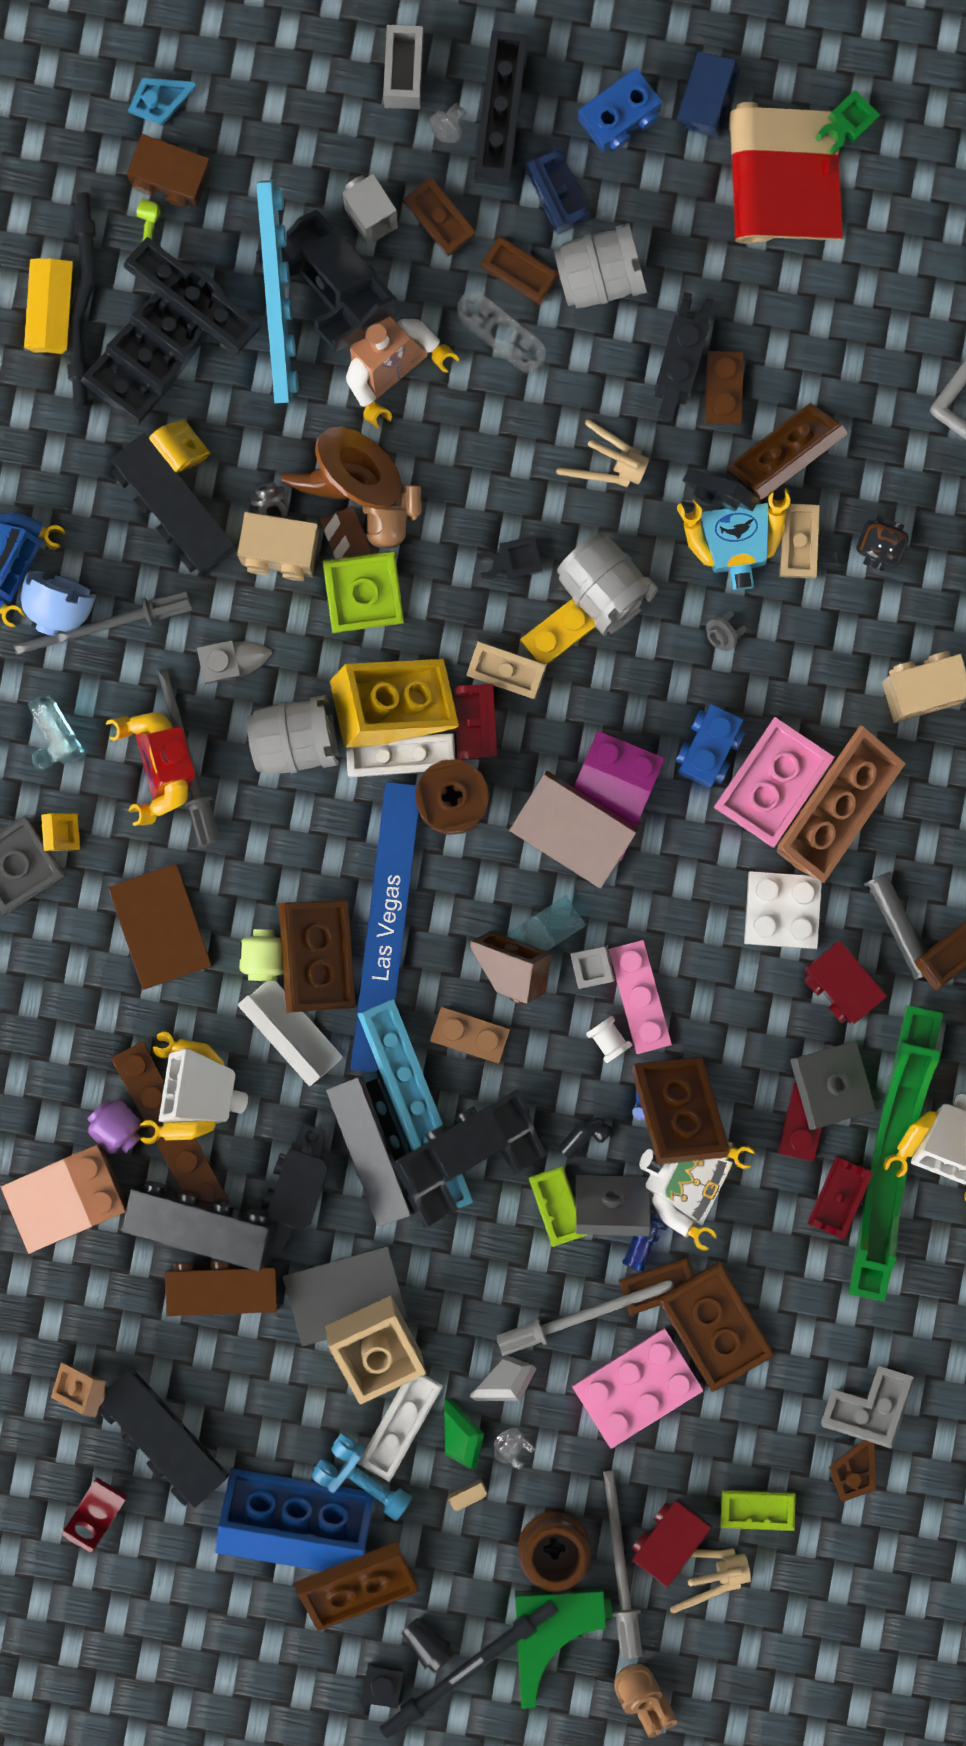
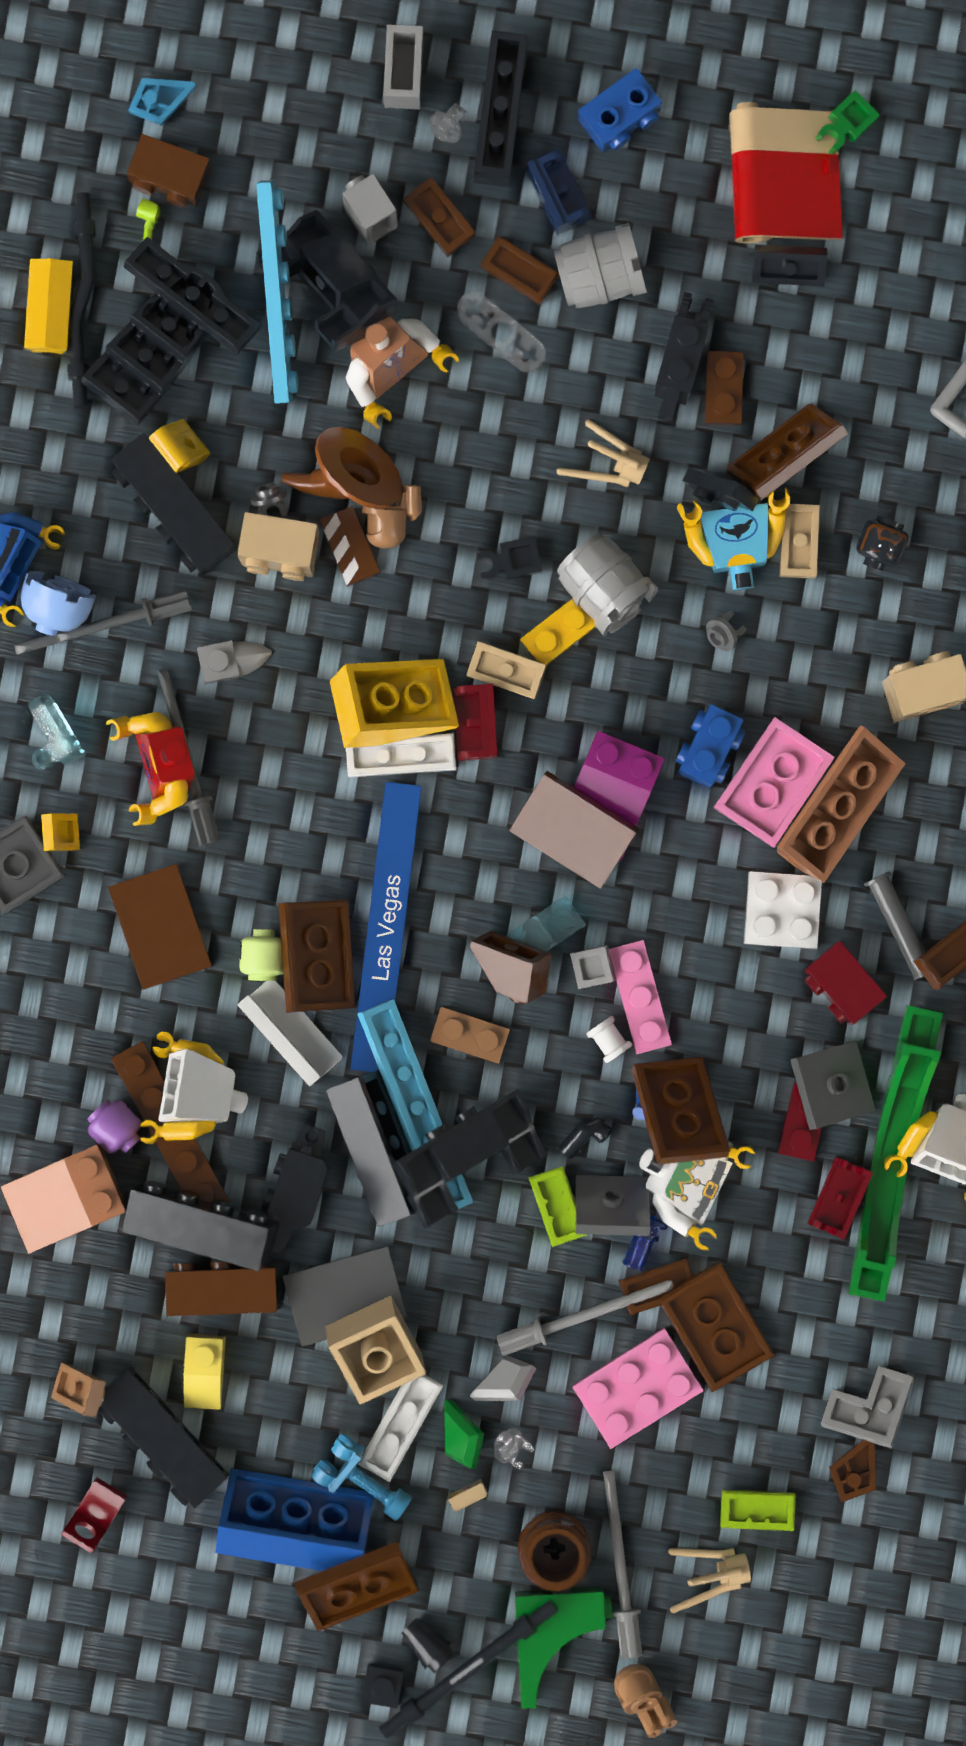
(204, 1371): none -> light yellow slope
(292, 737): light grey piece -> none
(363, 591): lime tile -> none
(440, 814): reddish brown piece -> none
(671, 1542): dark red brick -> none
(708, 94): dark blue hinge -> none
(789, 265): none -> black plate

